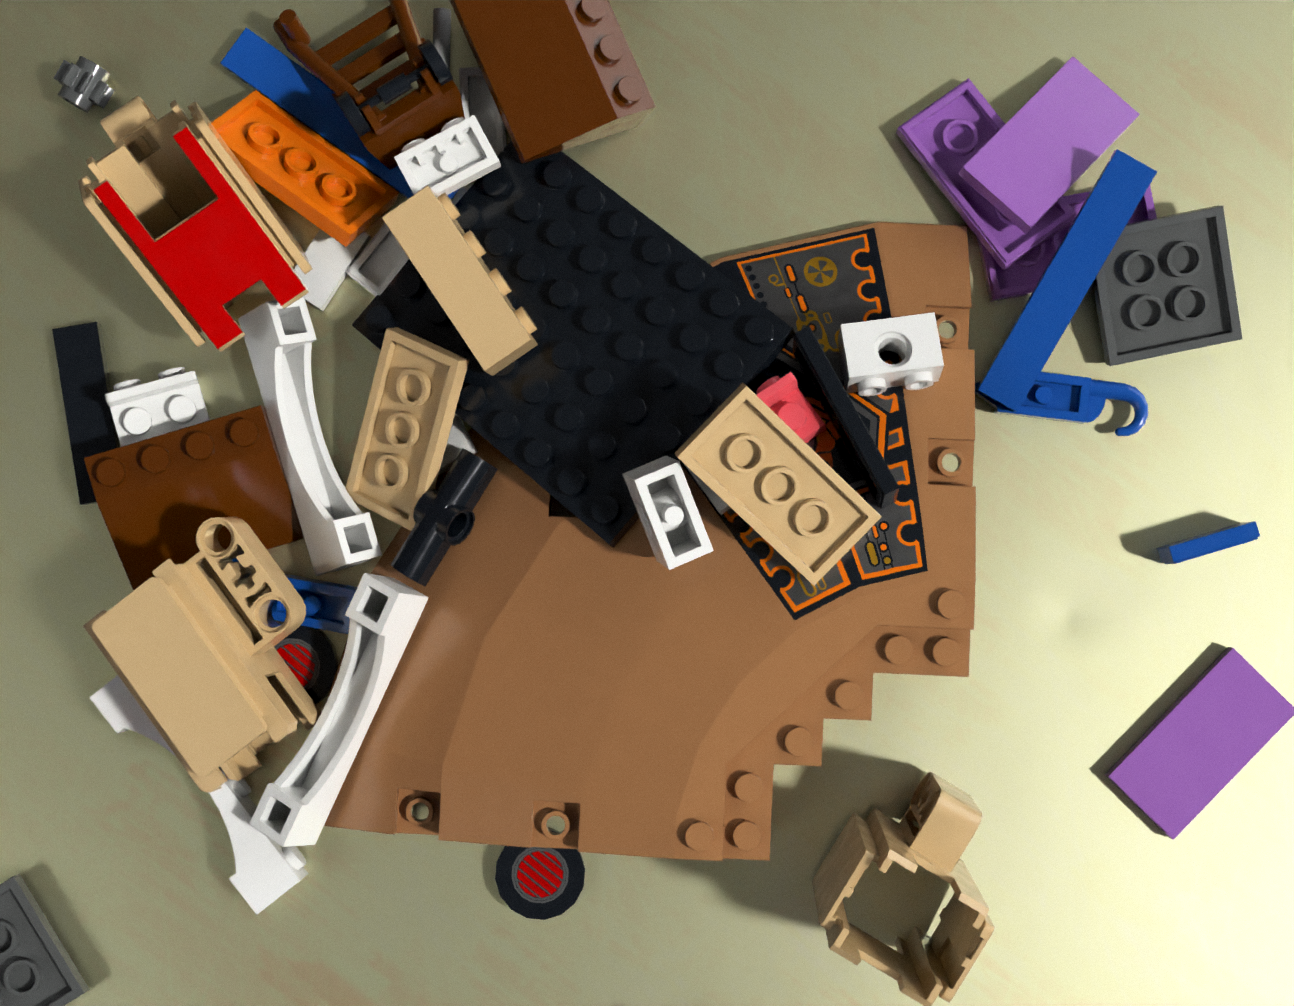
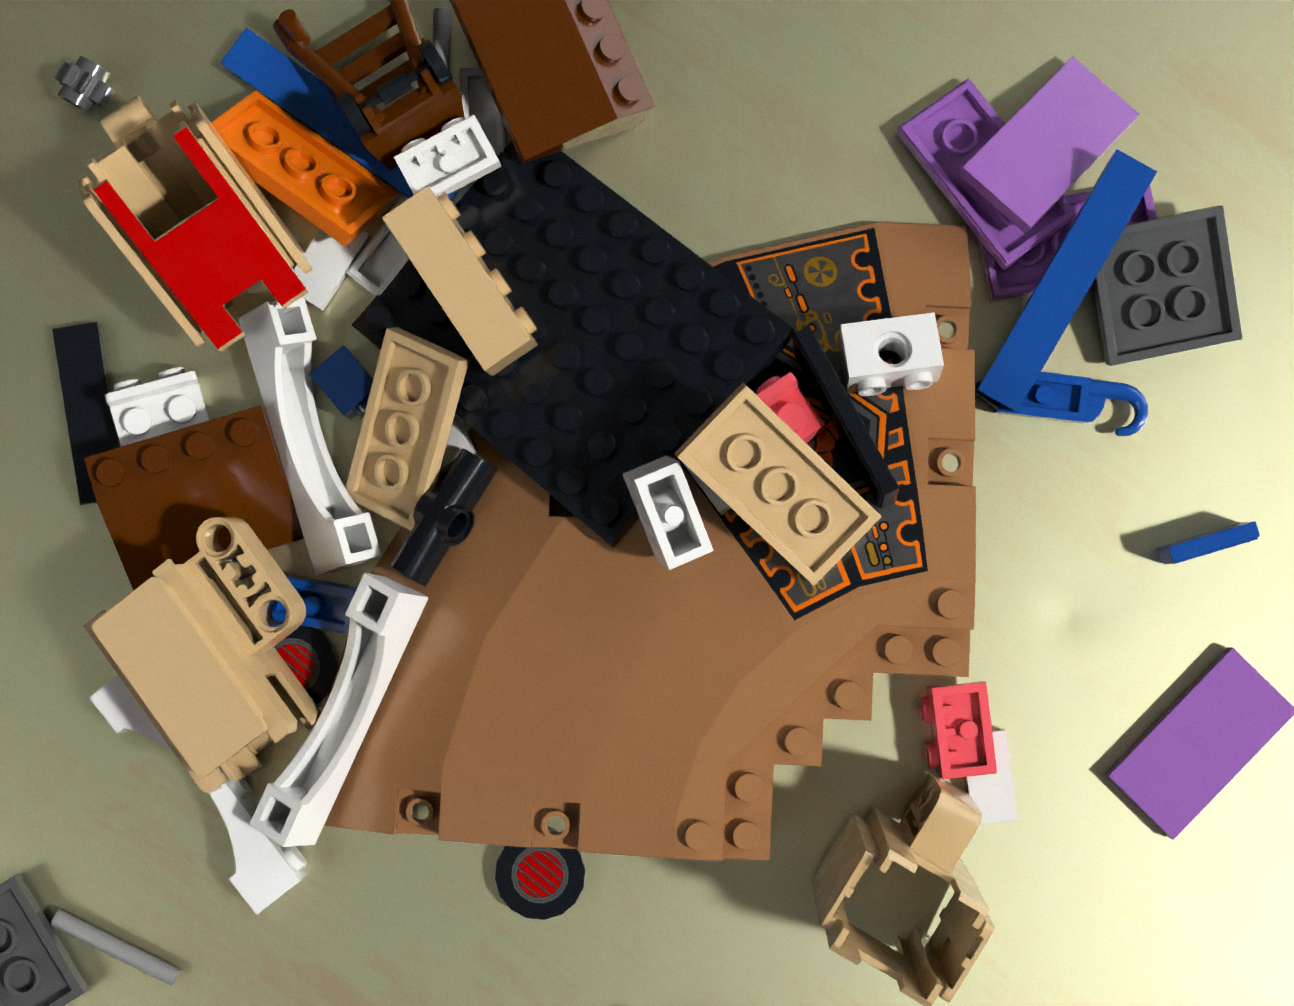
(115, 947): none -> light grey bar
(344, 382): none -> dark blue brick
(959, 730): none -> coral bracket
(995, 792): none -> white tile

